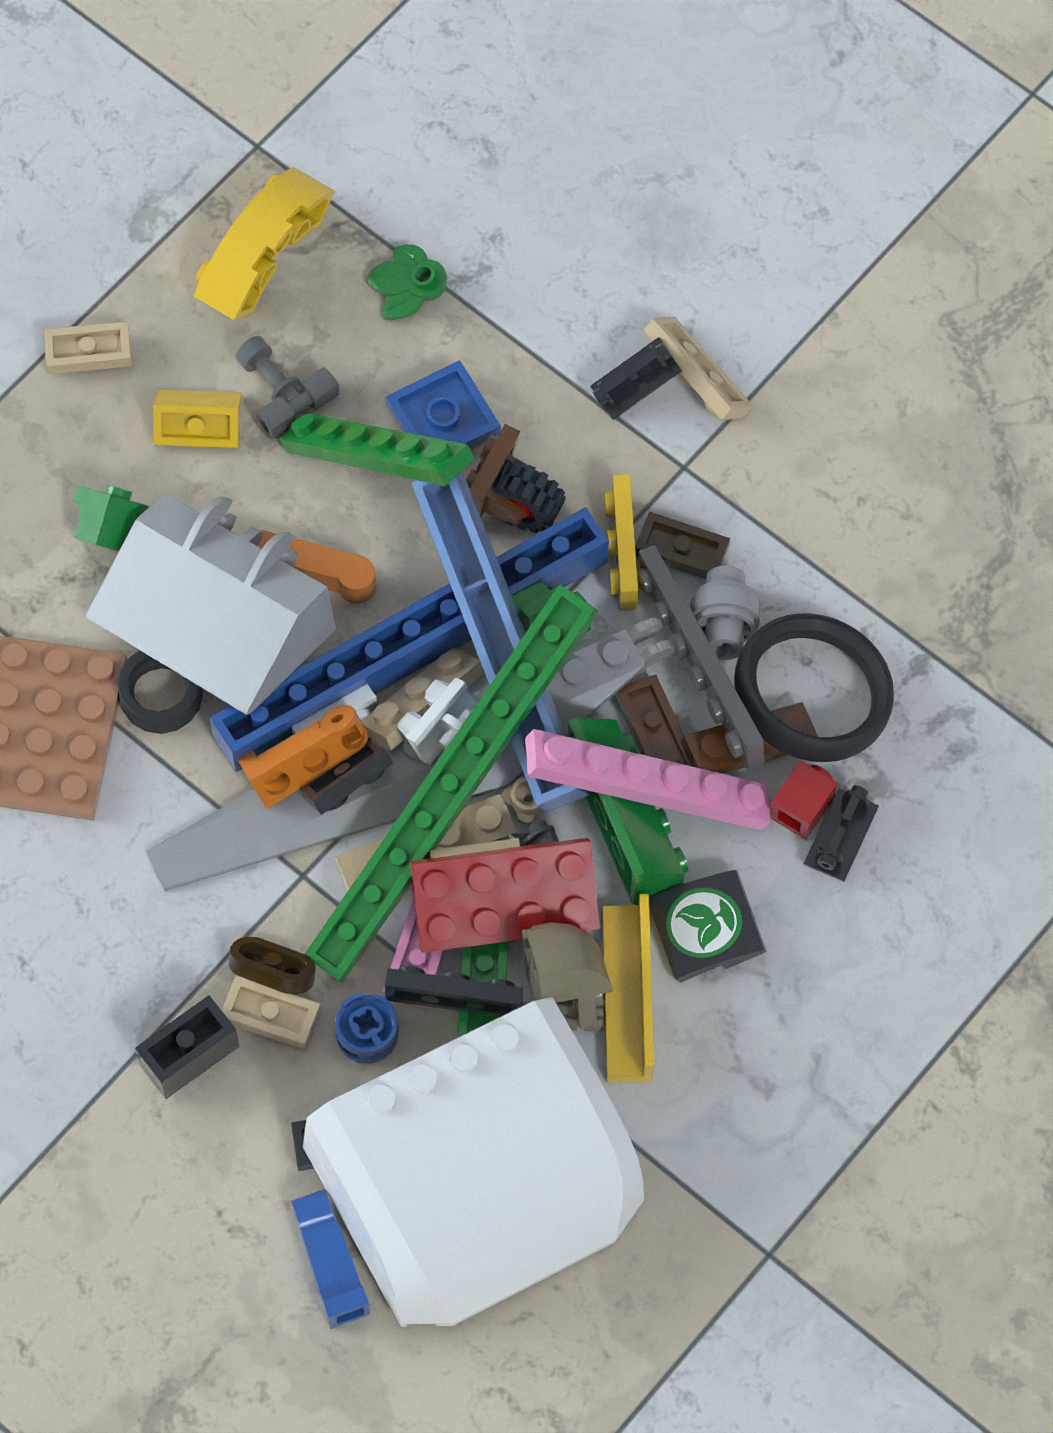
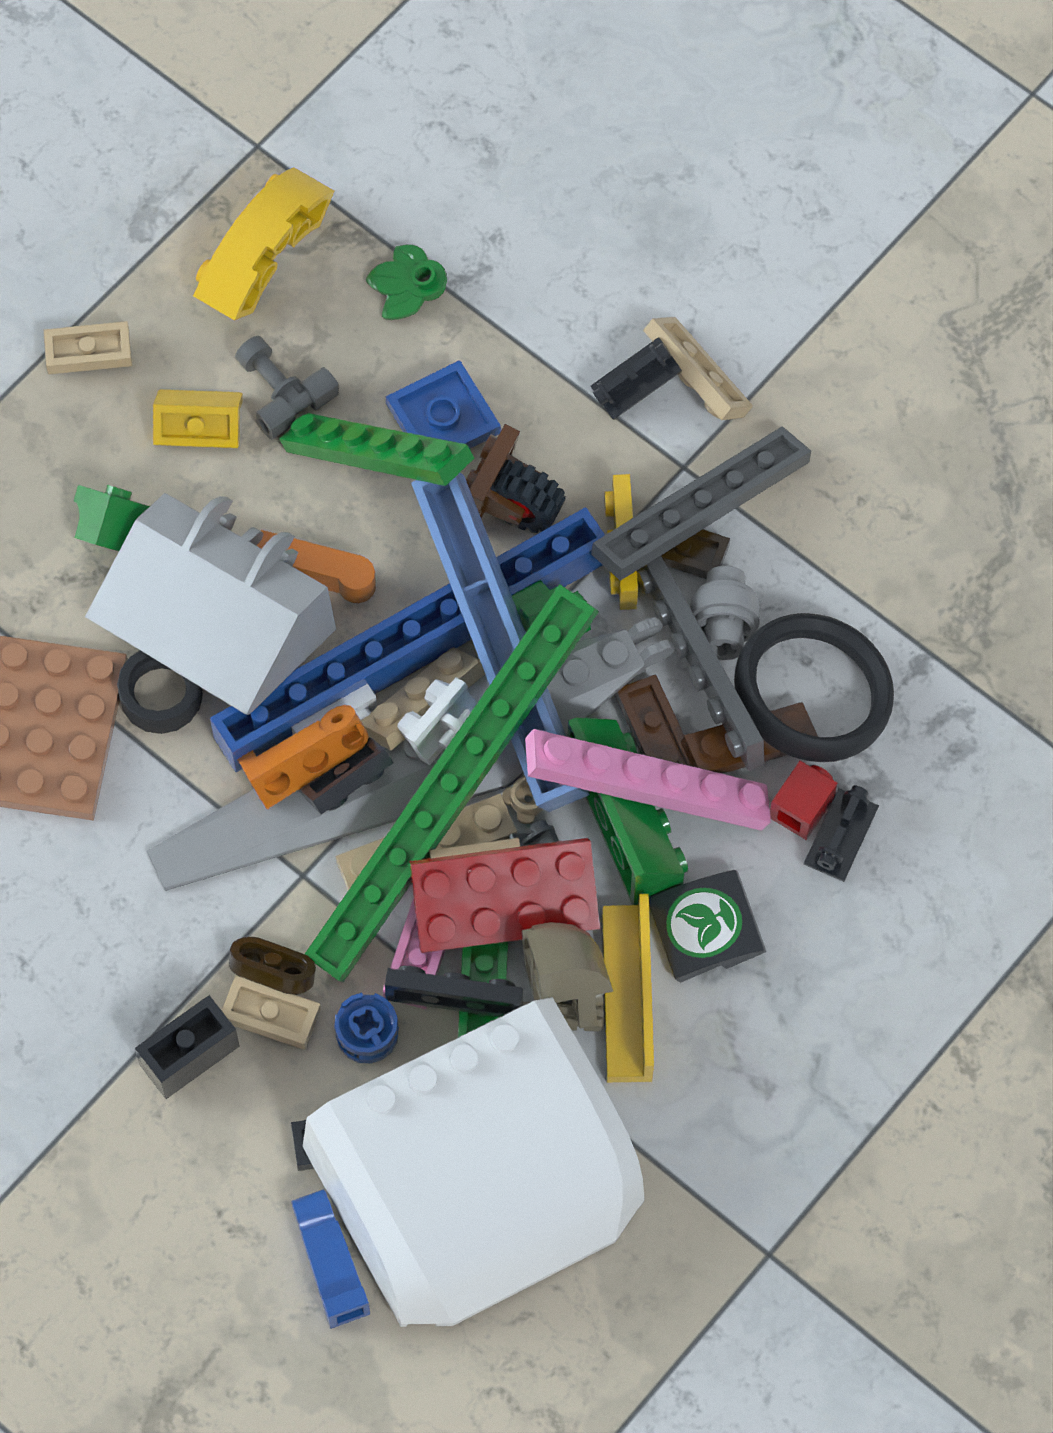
(700, 503): none -> dark grey plate

